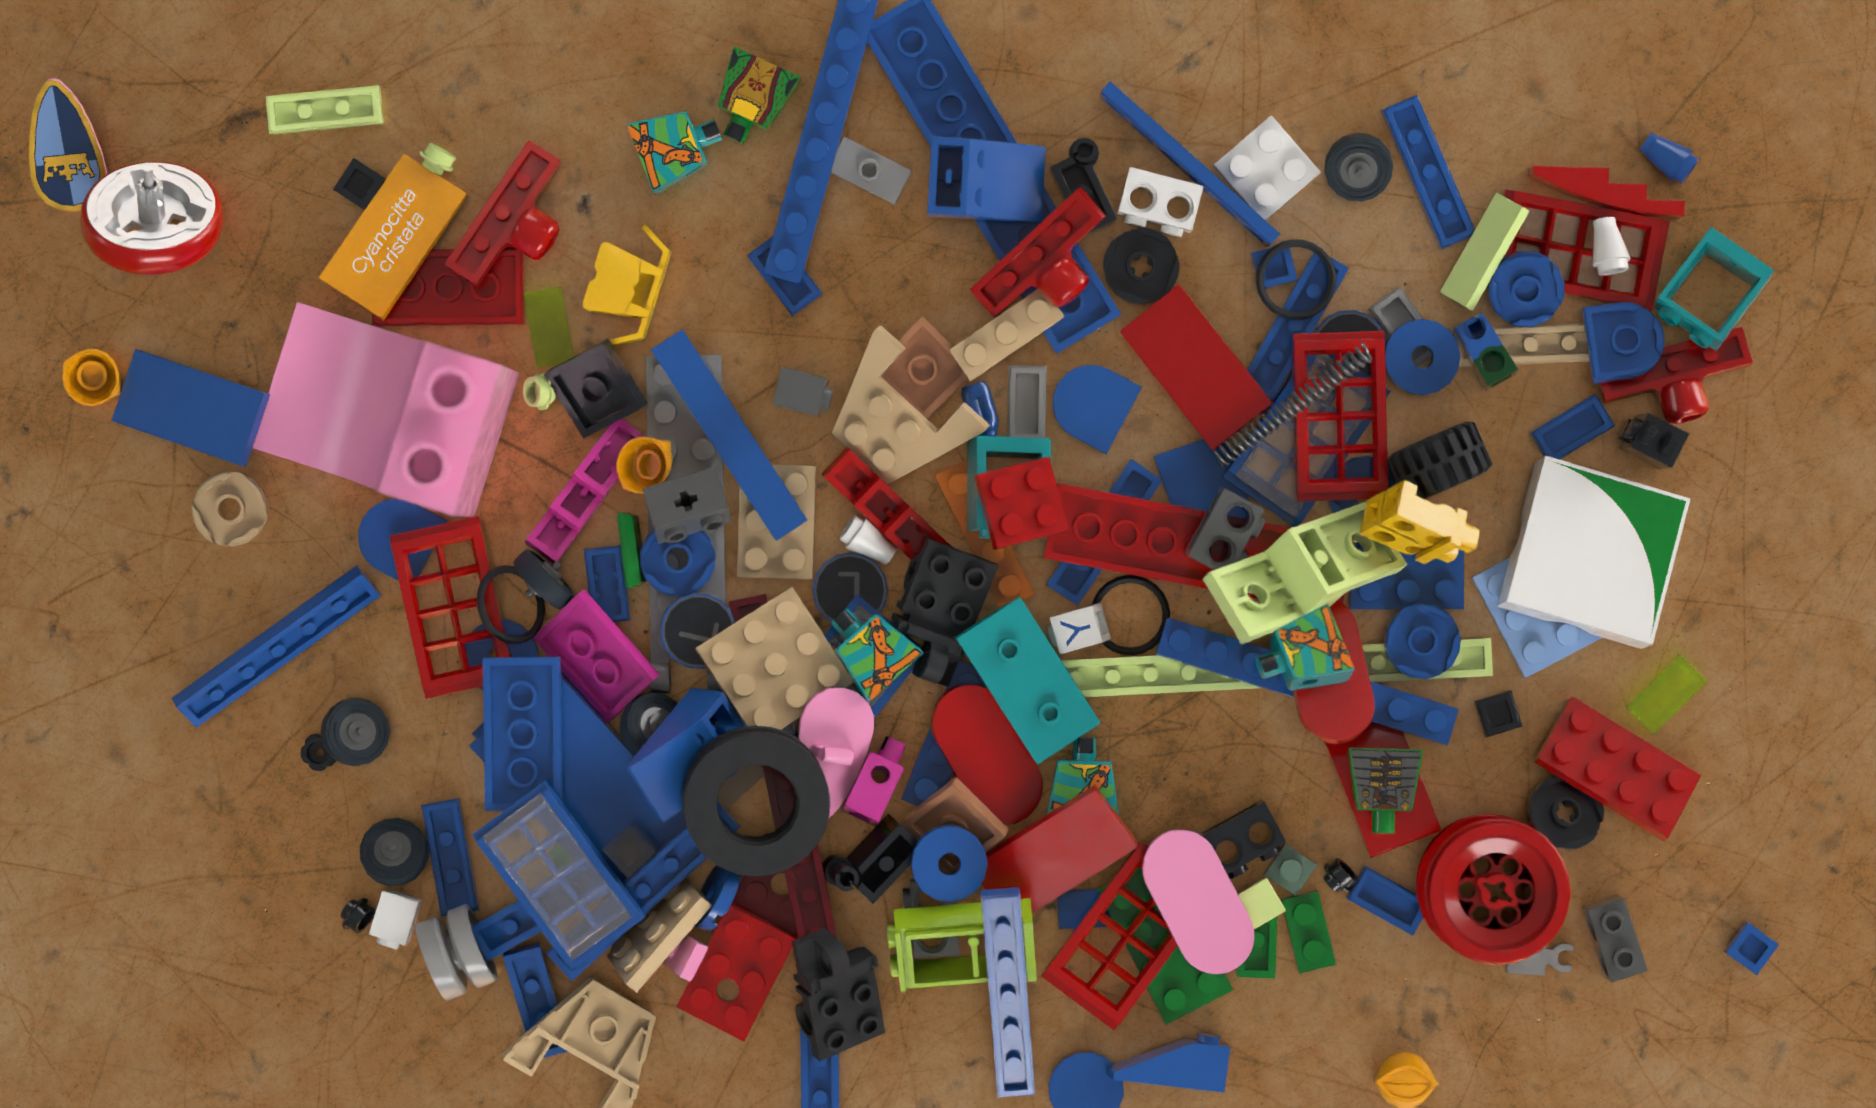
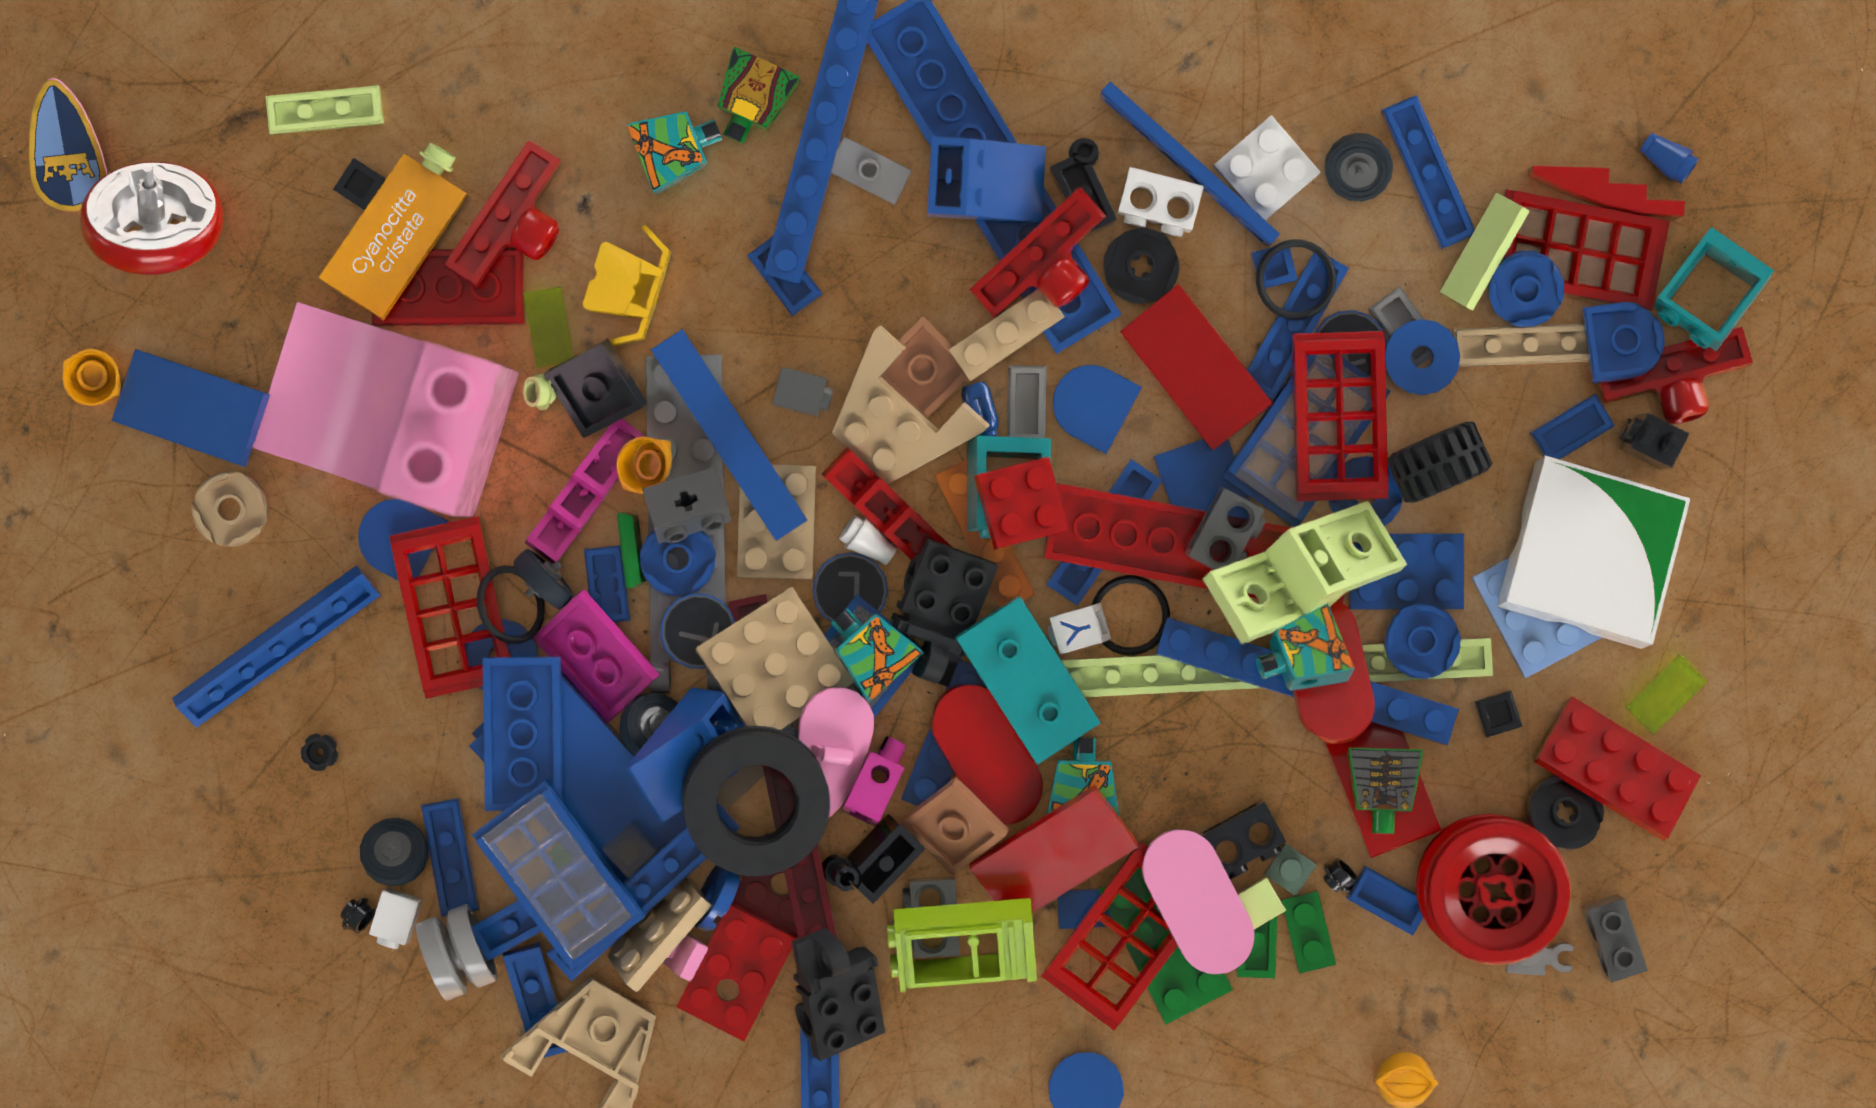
(355, 732): black wheel -> none
(958, 883): blue tile -> none
(1008, 992): tile -> none
(1182, 1064): blue slope -> none
(1295, 408): dark grey piece -> none
(1417, 526): yellow hips -> none
(1485, 351): leg -> none
(1609, 249): white cone -> none
(1751, 948): blue plate -> none

